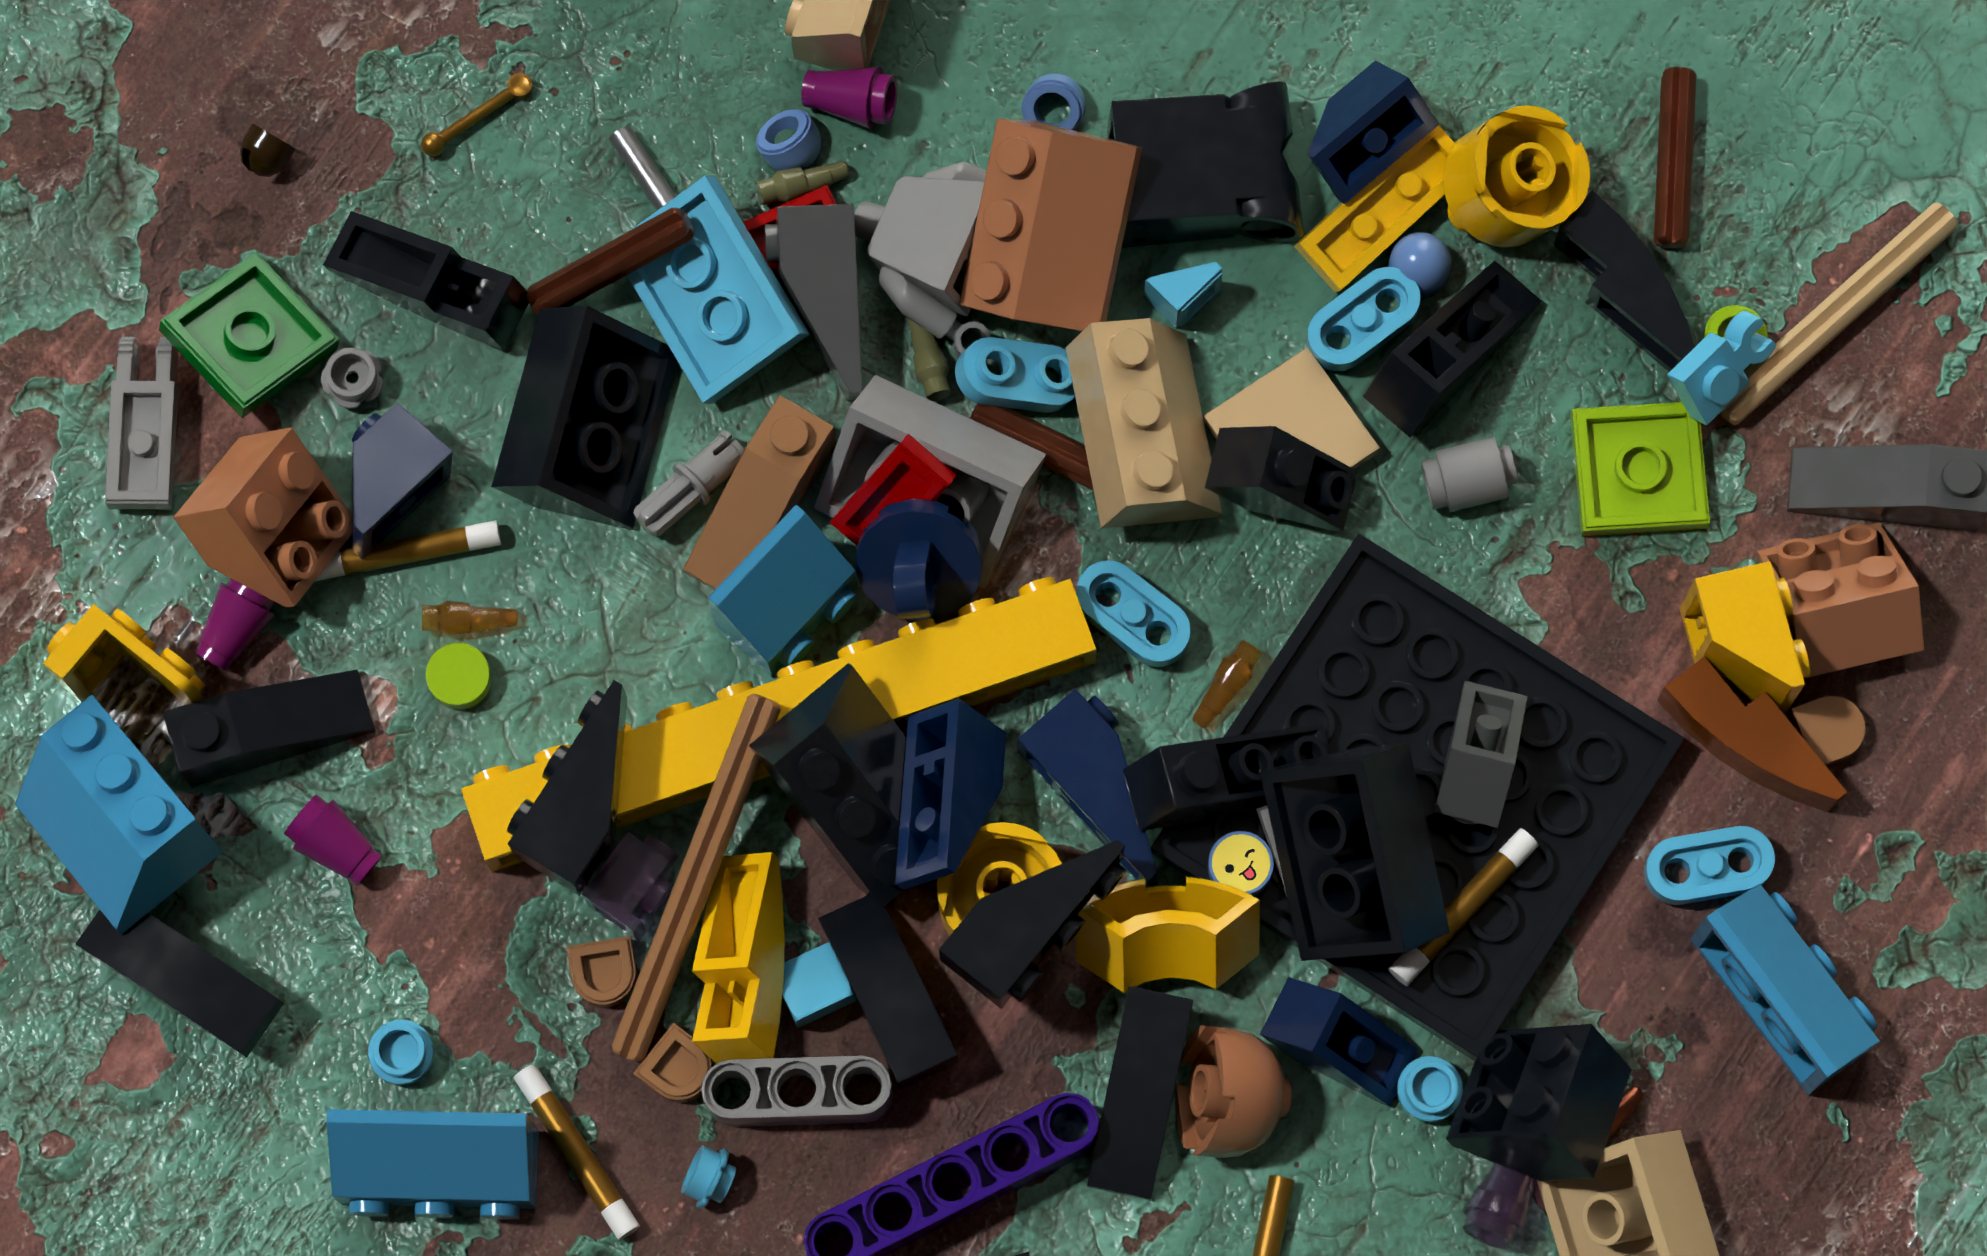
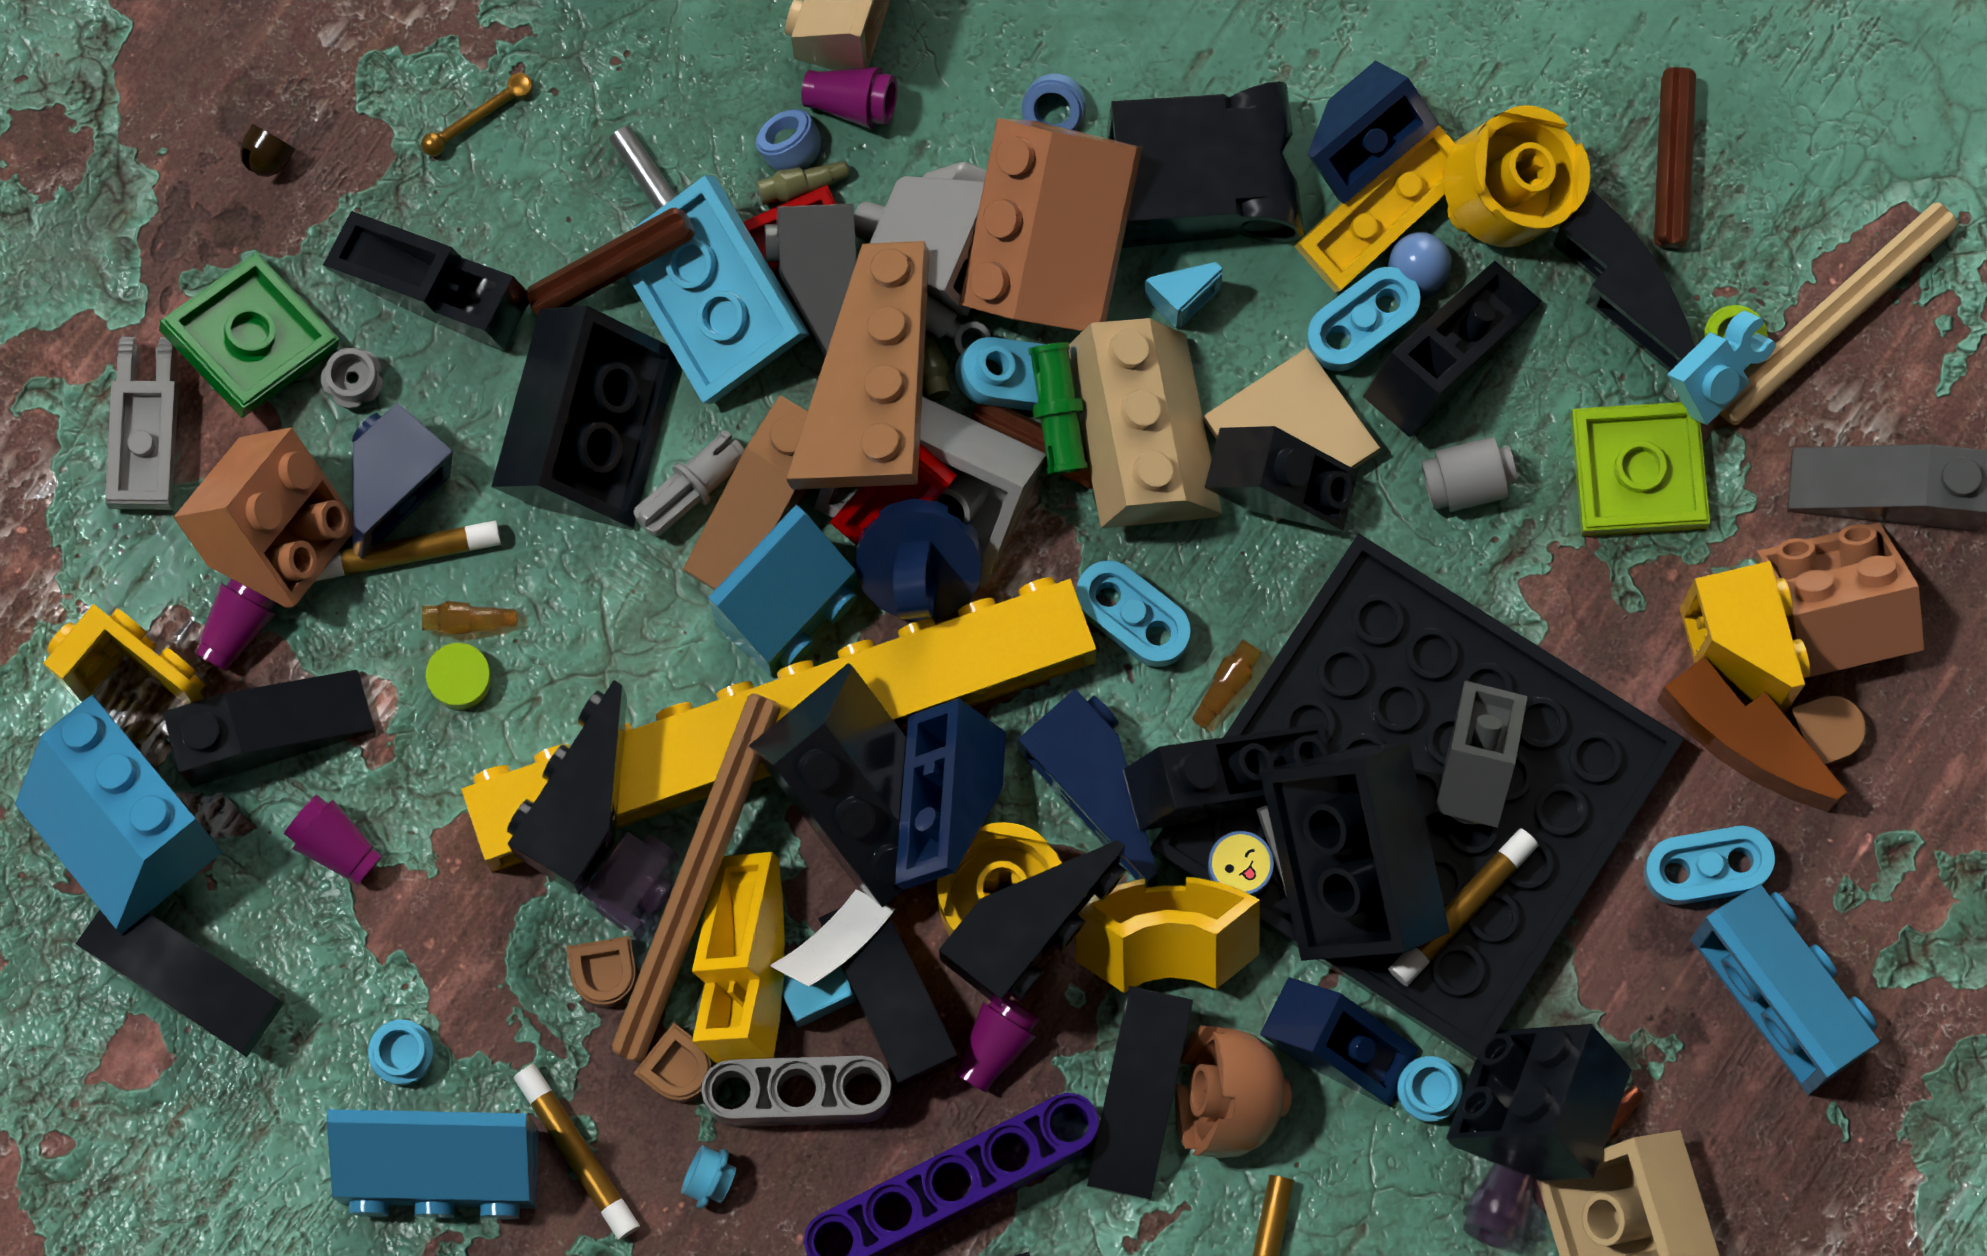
(836, 941): none -> white sticker
(871, 384): none -> medium nougat wing
(996, 1042): none -> magenta cone
(1058, 408): none -> green pin

